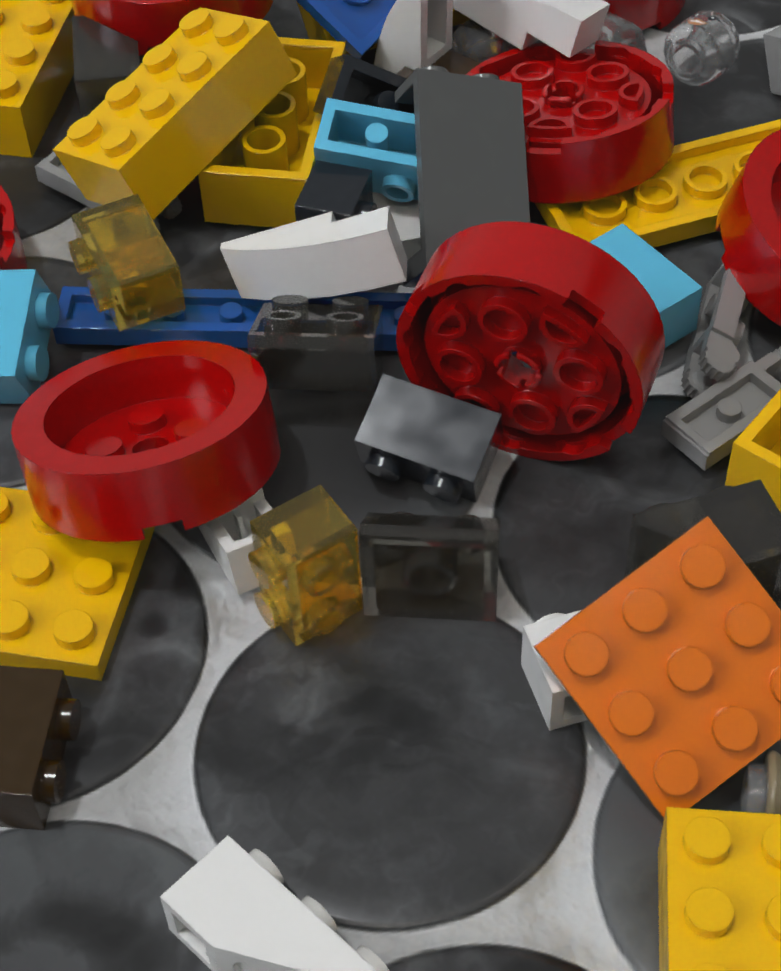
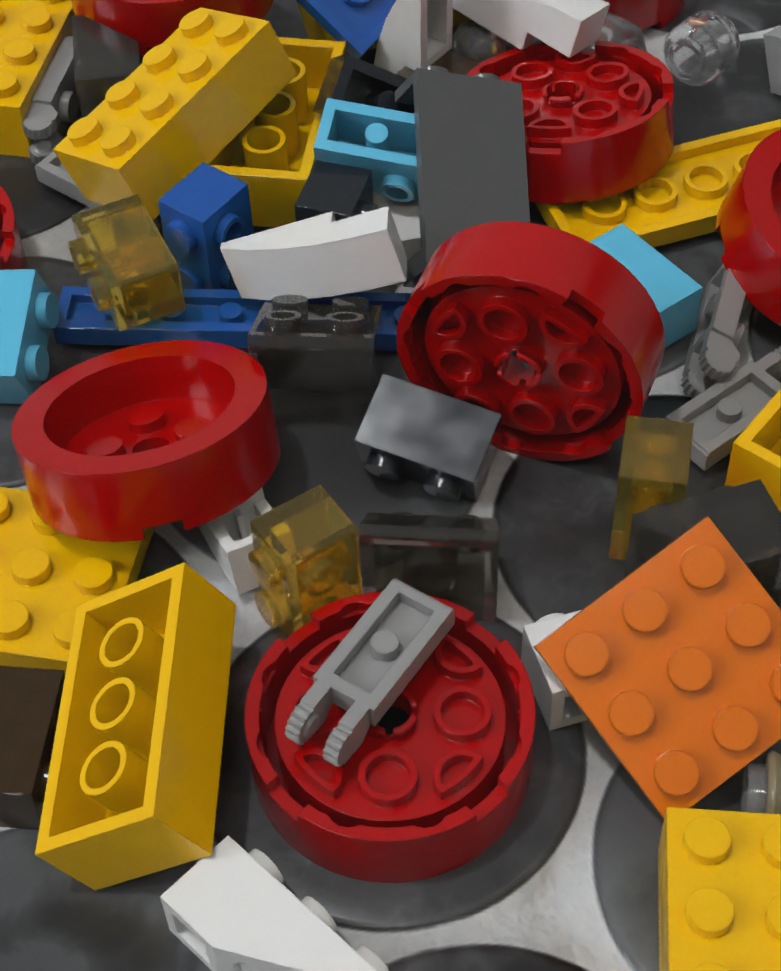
(52, 104): none -> light grey hinge
(139, 731): none -> yellow brick
(200, 216): none -> blue brick
(371, 668): none -> light grey hinge
(407, 798): none -> red brick
(650, 472): none -> clear yellow brick

